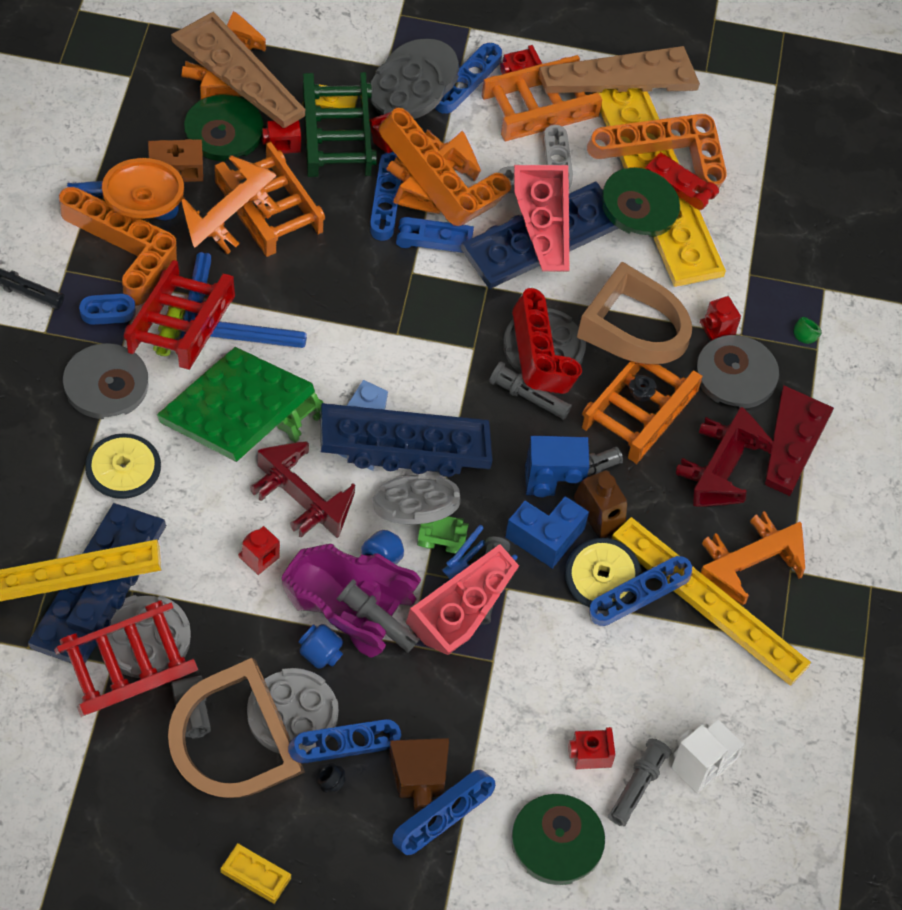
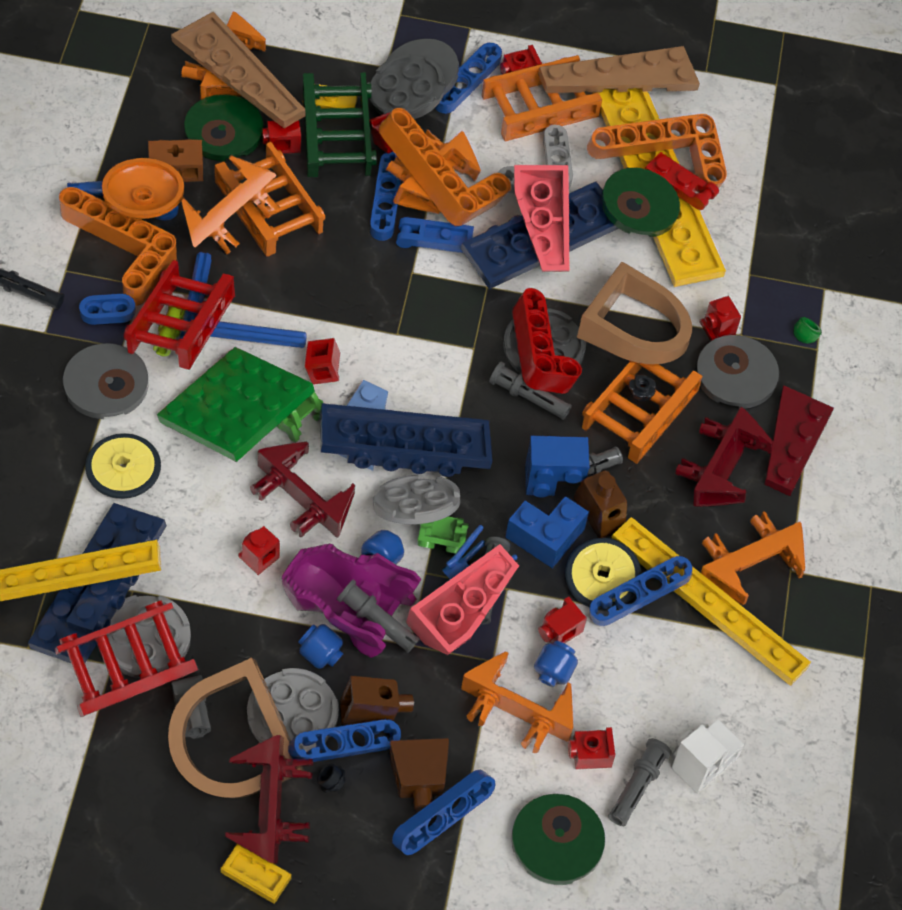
(275, 769): none -> dark red hose
(322, 361): none -> red brick
(372, 700): none -> reddish brown torso
(481, 684): none -> orange hose
(556, 663): none -> blue head
(563, 623): none -> red brick

